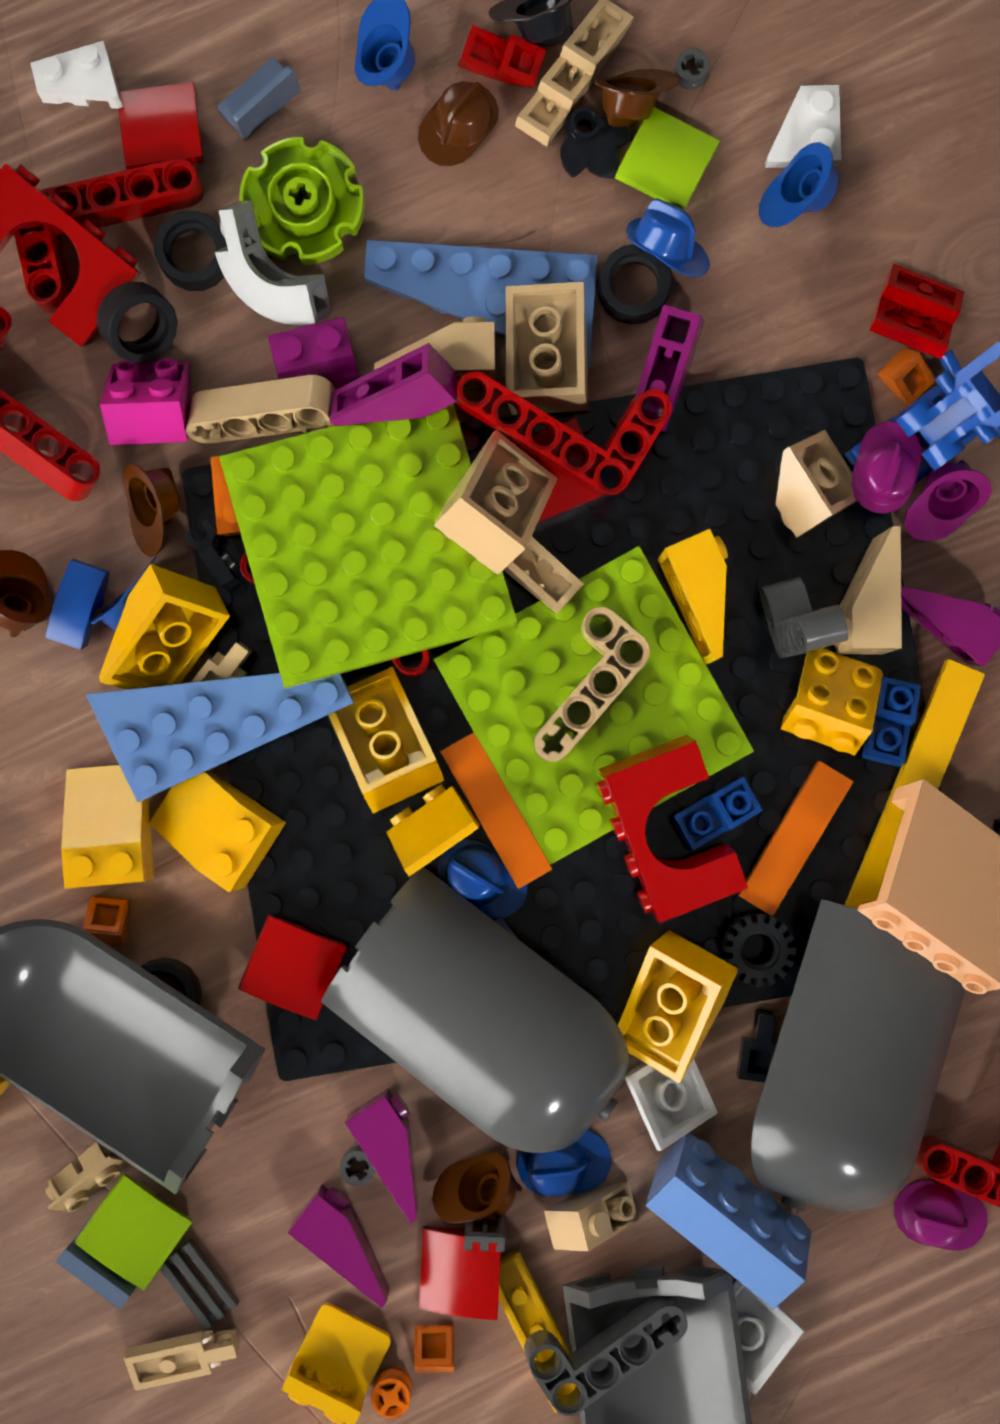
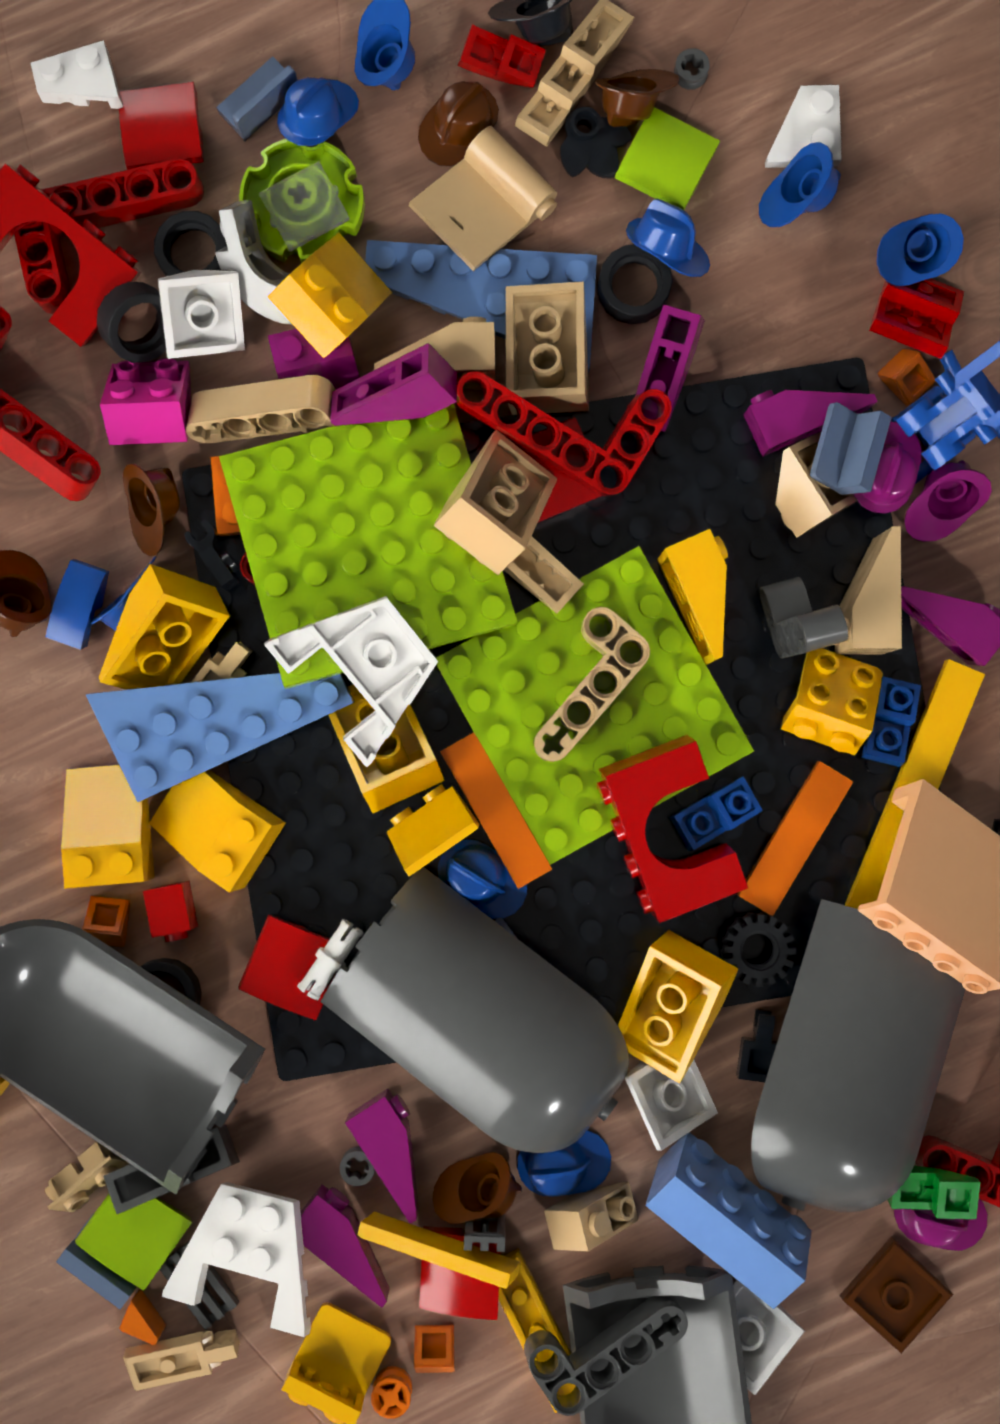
(131, 1187): none -> dark grey slope
(143, 1320): none -> orange slope
(170, 911): none -> red brick
(201, 313): none -> white slope
(252, 1236): none -> white wing
(304, 206): none -> clear piece
(316, 110): none -> blue piece
(330, 294): none -> yellow slope
(330, 959): none -> white pin
(377, 656): none -> white wing
(439, 1249): none -> yellow tile
(485, 199): none -> tan door
(795, 415): none -> magenta slope
(849, 449): none -> sand blue panel
(896, 1295): none -> reddish brown tile
(919, 249): none -> blue piece
(939, 1190): none -> green slope

